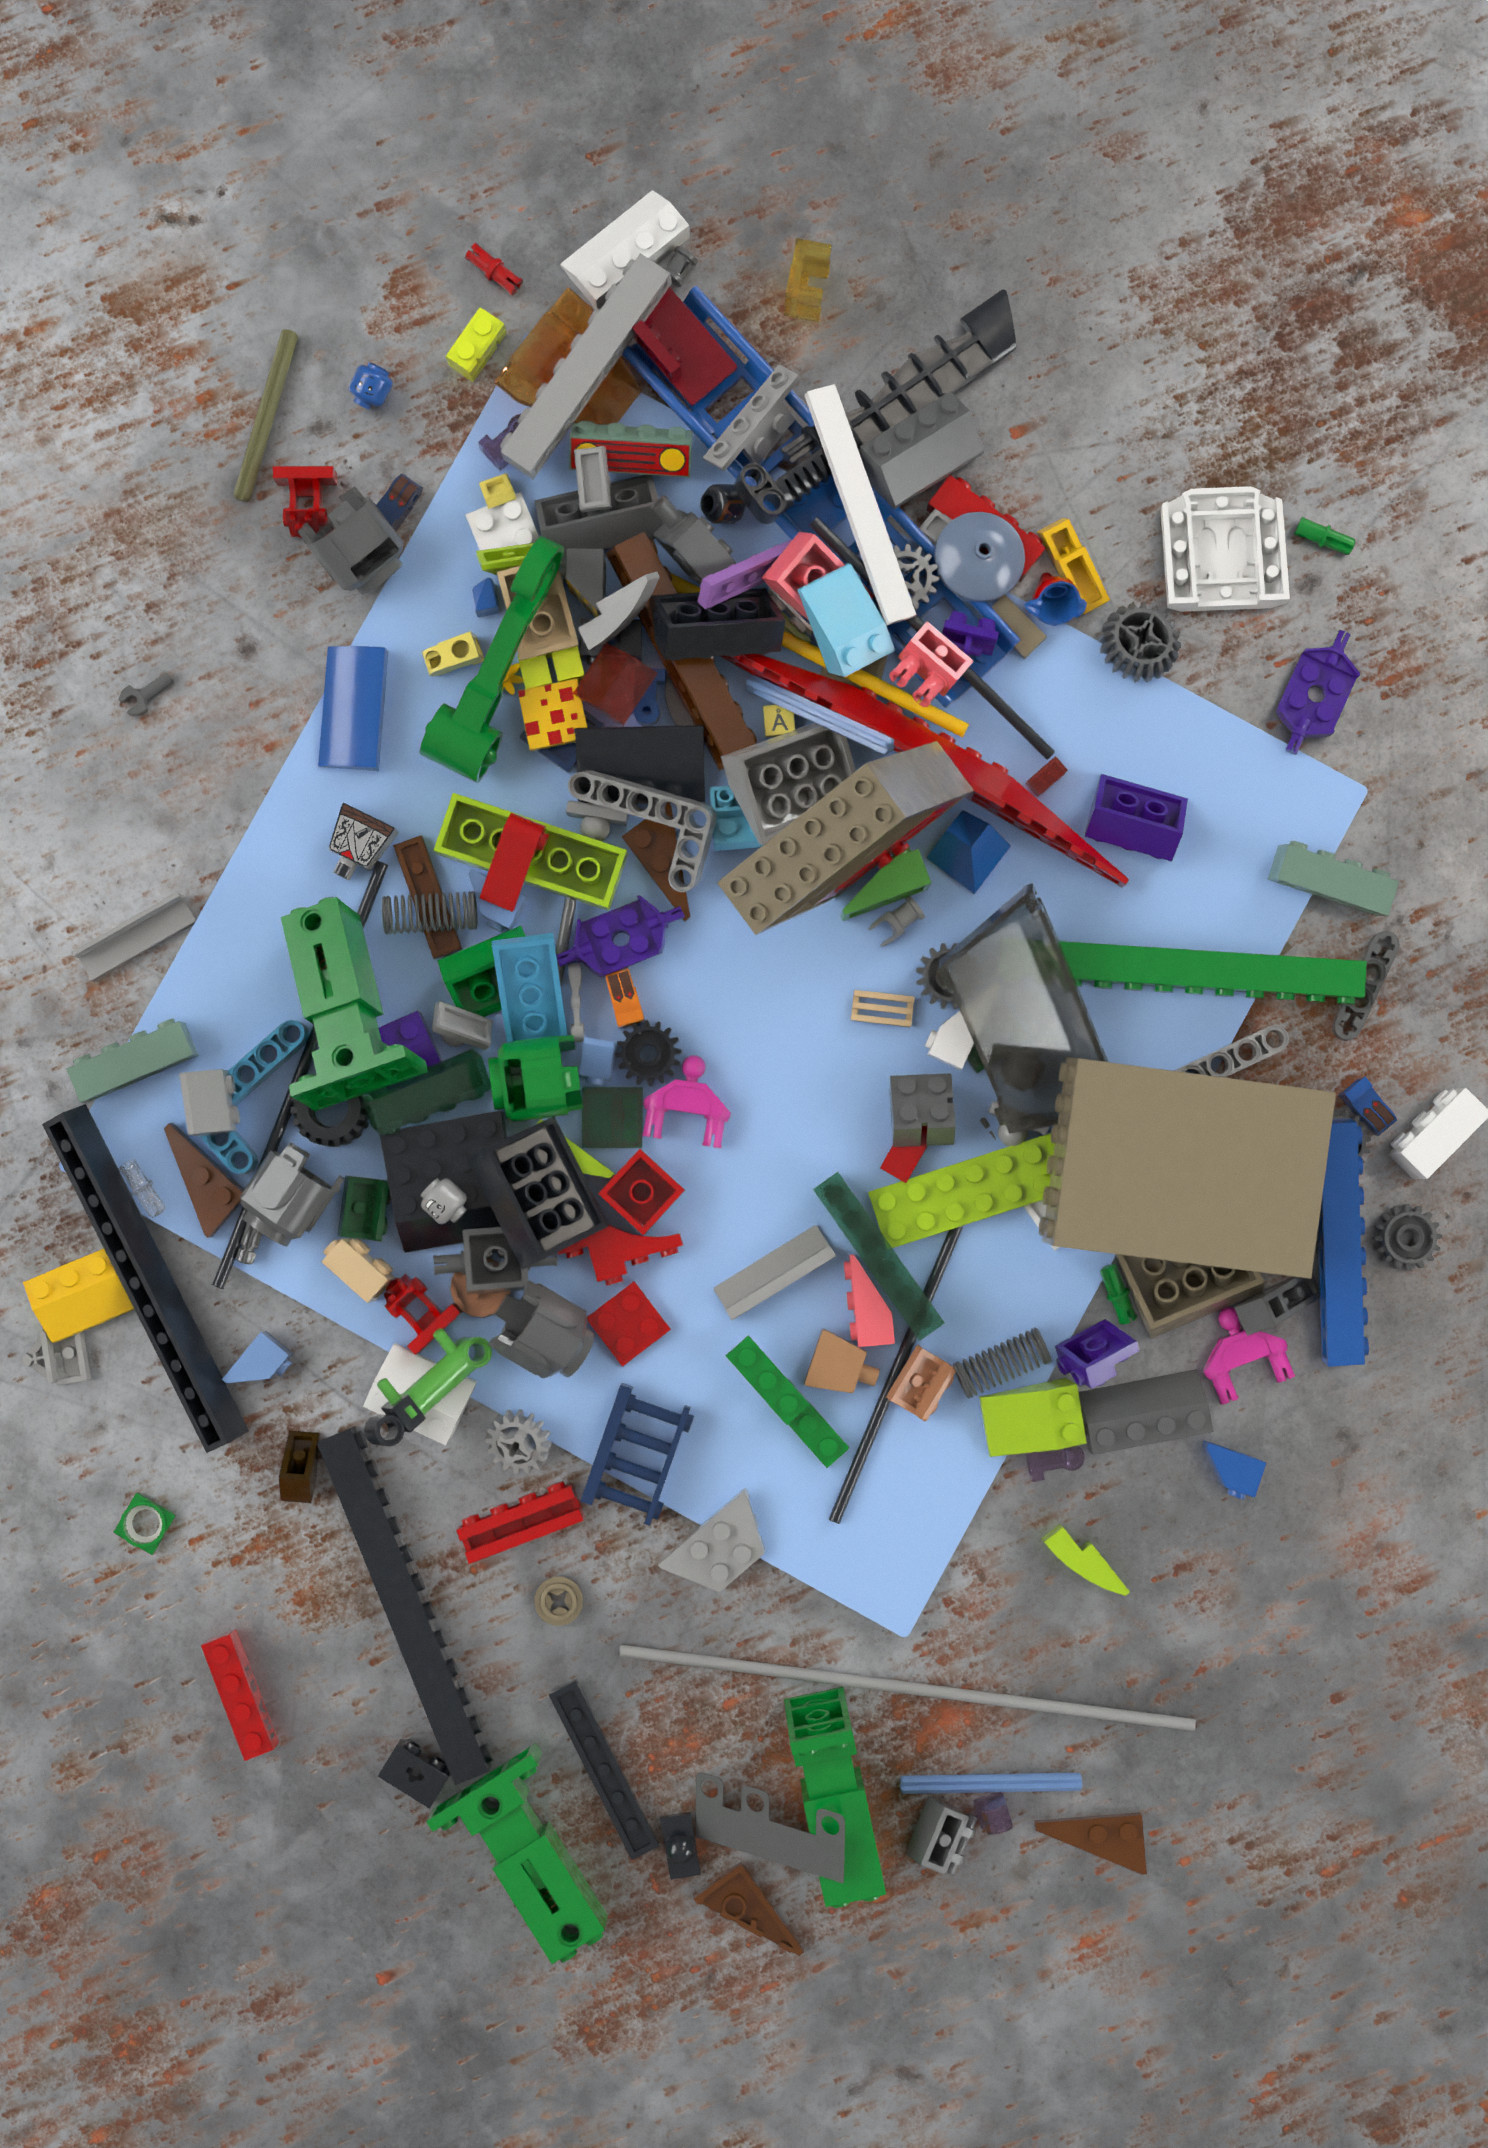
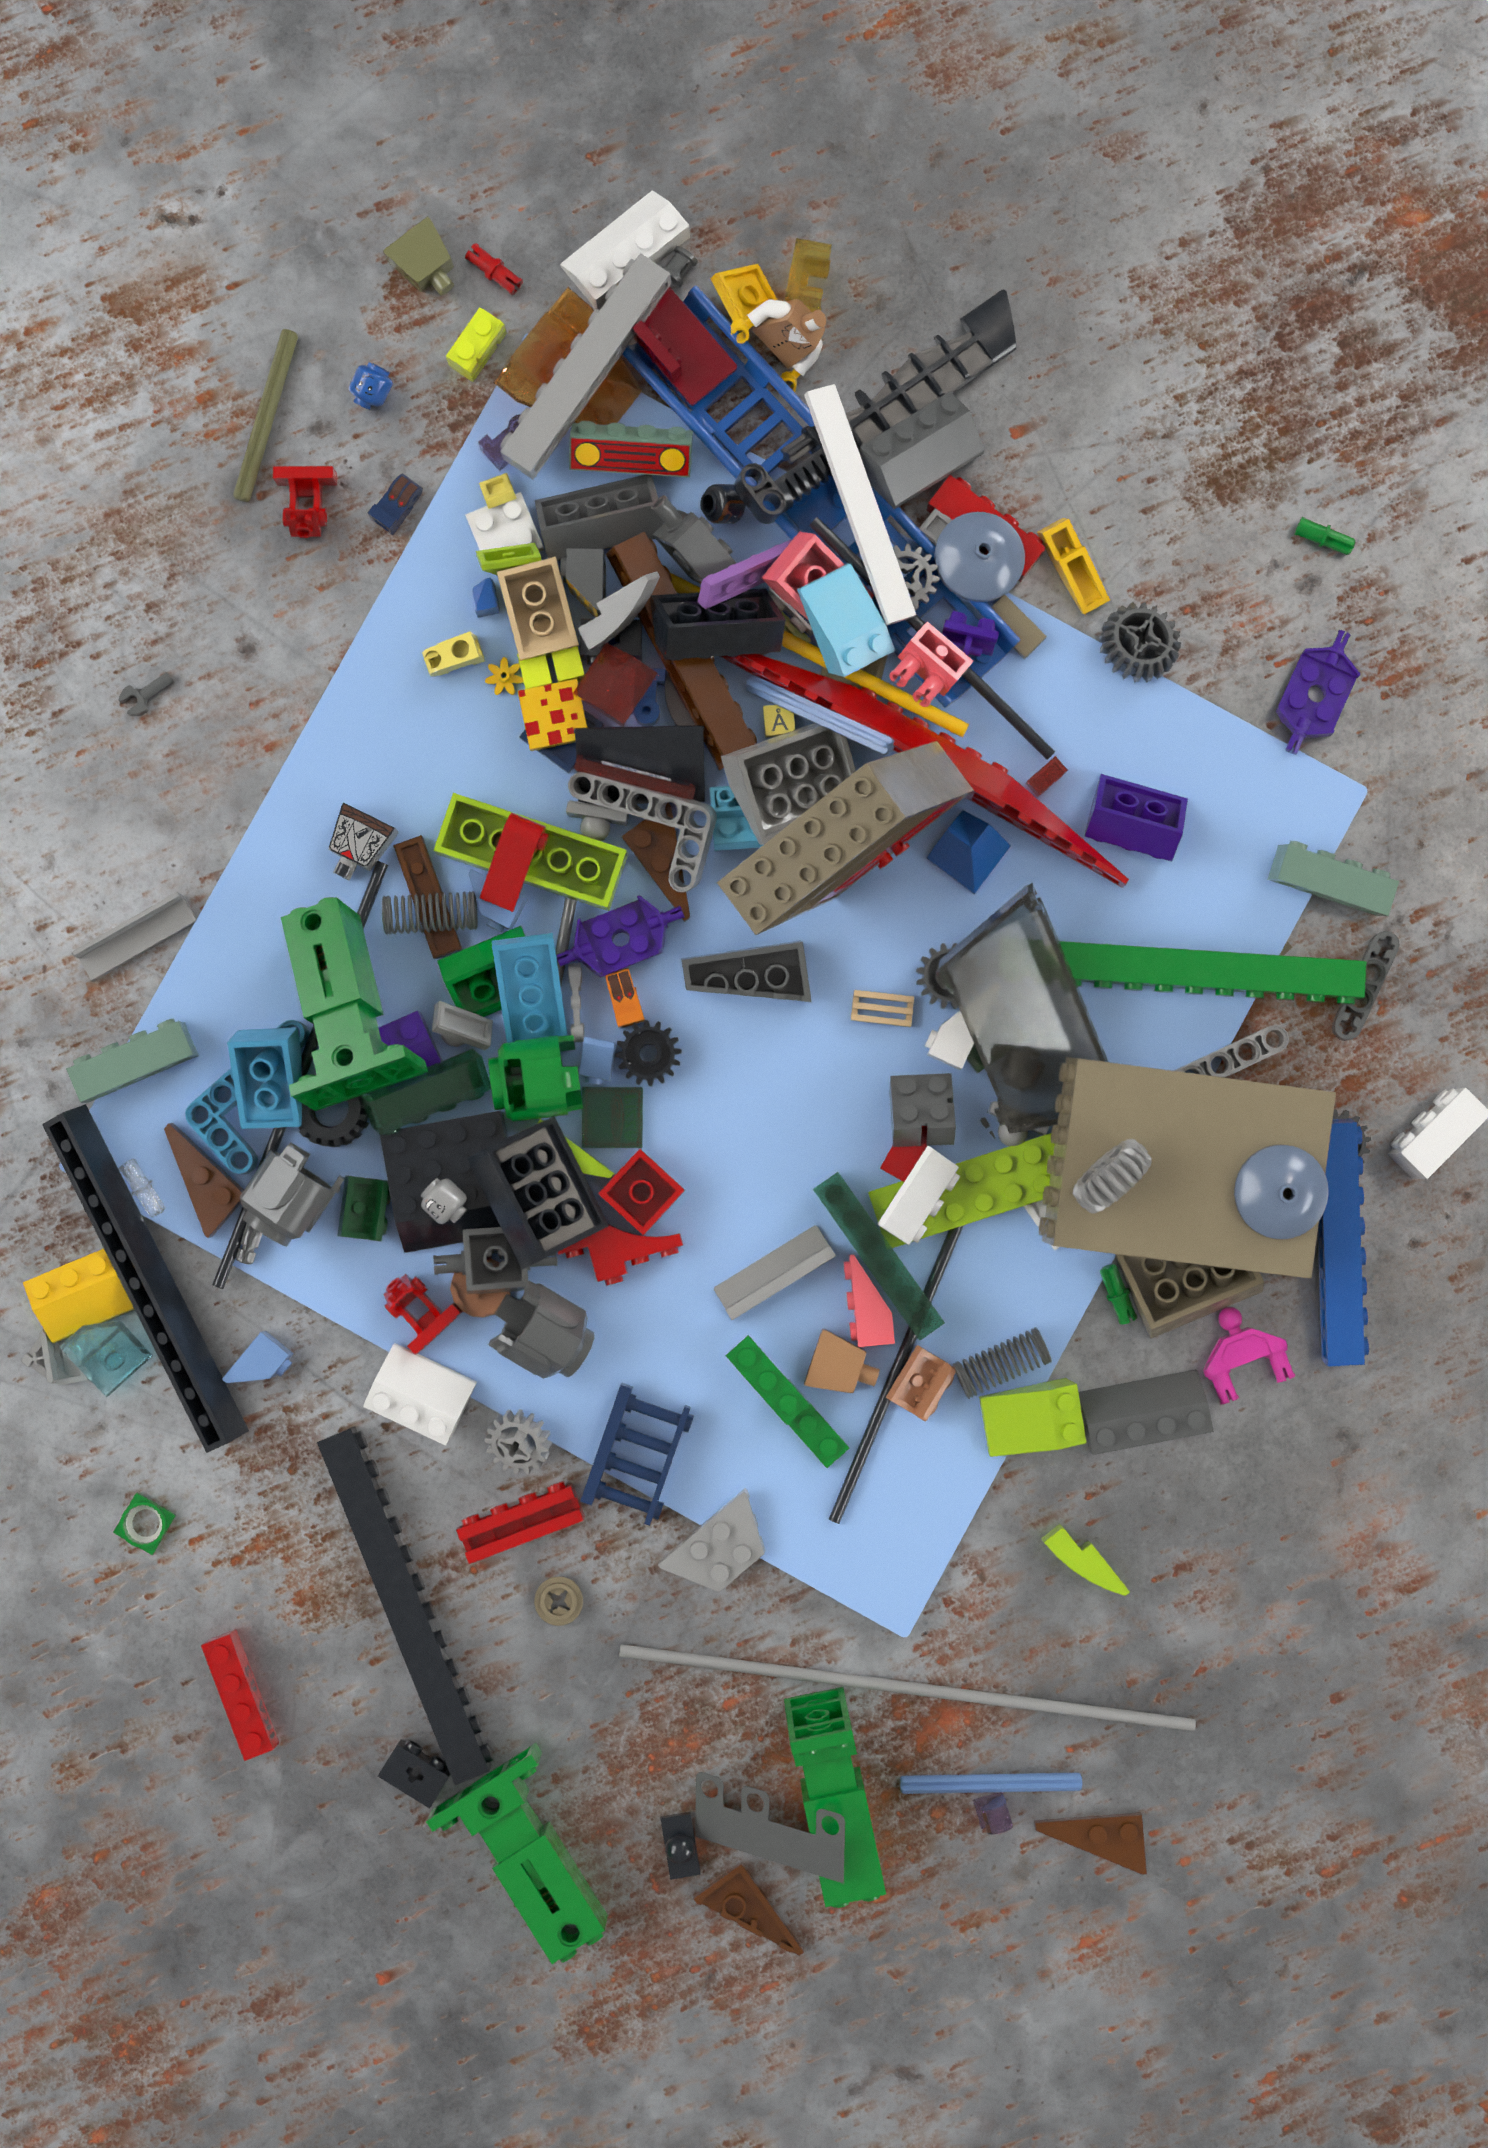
(106, 1354): none -> clear light blue slope
(209, 1102): light grey slope -> none
(262, 1069): none -> dark azure slope
(299, 1467): dark brown slope -> none
(353, 707): blue slope -> none
(356, 545): dark grey piece -> none
(357, 1269): tan brick -> none
(408, 1409): bright green piece -> none
(422, 258): none -> olive torso
(462, 735): green piece -> none
(593, 479): light grey tile -> none
(604, 1769): black plate -> none
(628, 1323): red plate -> none
(634, 777): none -> clear red tile
(690, 1098): dark pink connector -> none
(742, 290): none -> yellow tile
(758, 423): light grey bracket -> none
(761, 971): none -> dark grey wedge
(788, 332): none -> torso
(894, 882): bright green slope -> none
(900, 919): light grey piece -> none
(919, 1196): none -> white slope
(941, 1837): dark grey brick -> none
(1056, 600): blue hat -> none
(1067, 1458): clear purple leg -> none
(1094, 1352): dark purple plate -> none
(1112, 1176): none -> light grey gear
(1224, 550): white wedge -> none
(1235, 1470): blue slope -> none
(1261, 1189): none -> sand blue dish
(1277, 1303): dark grey slope -> none
(1368, 1106): blue leg -> none
(1423, 1242): dark grey gear -> none

